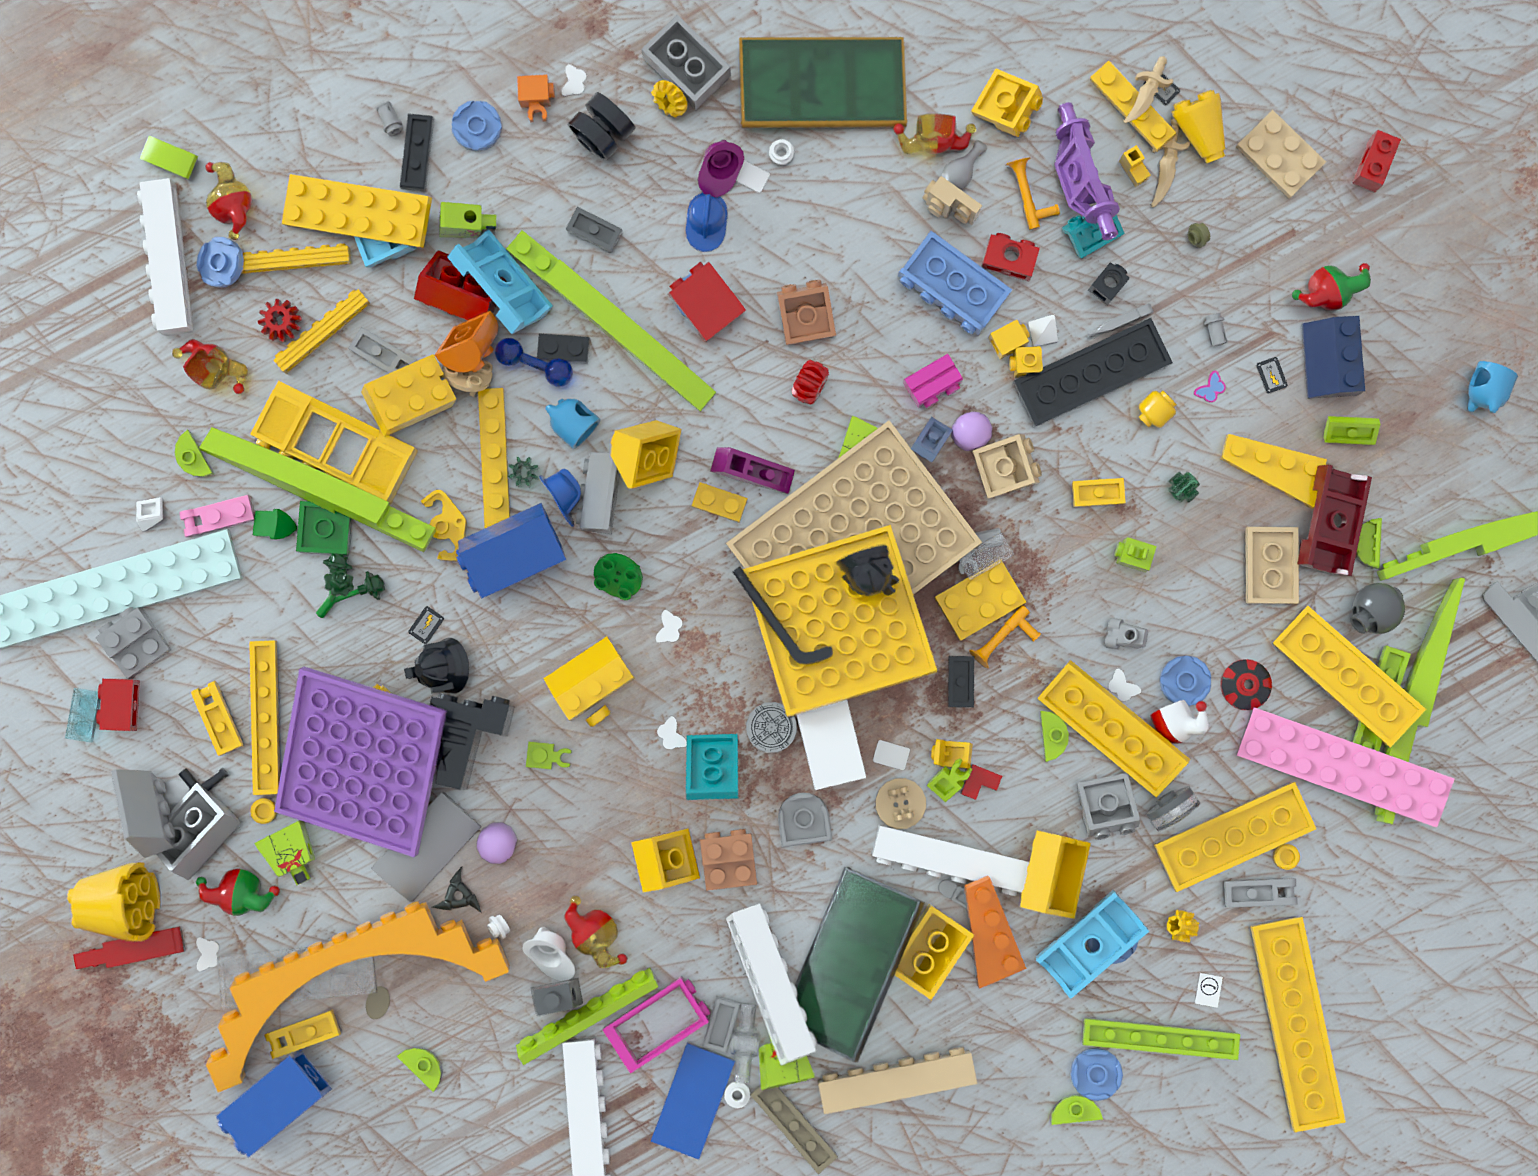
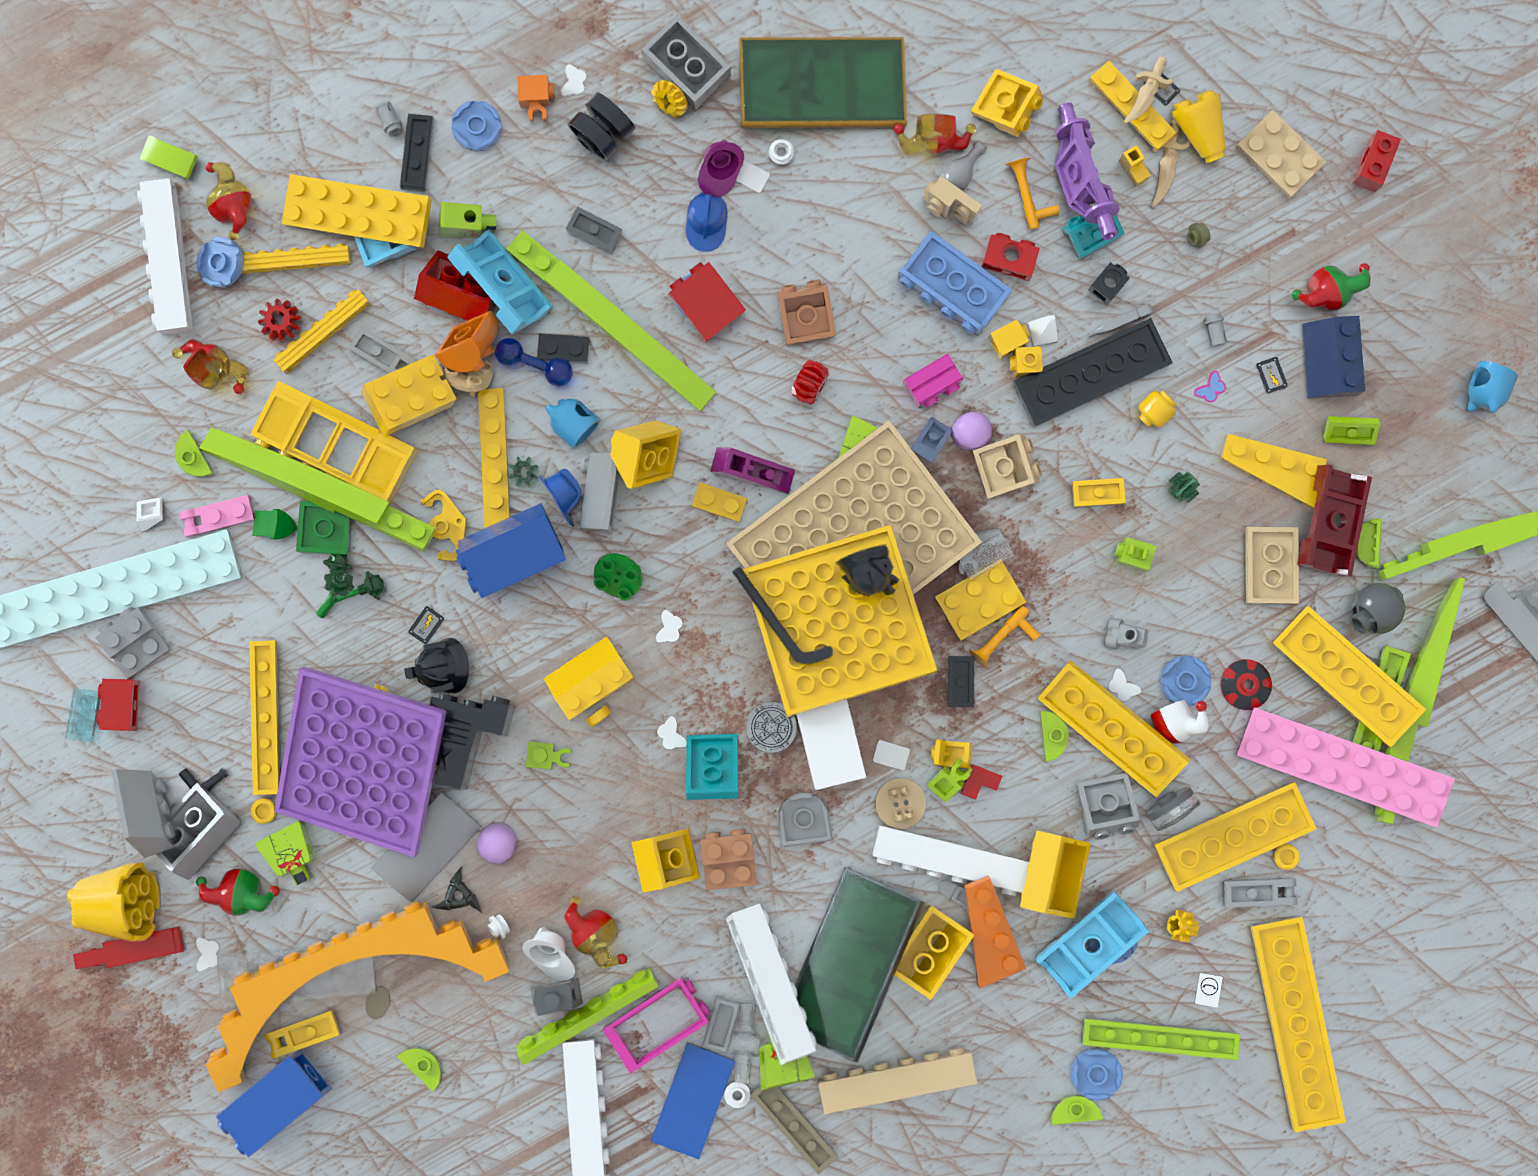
(217, 719): yellow plate -> none

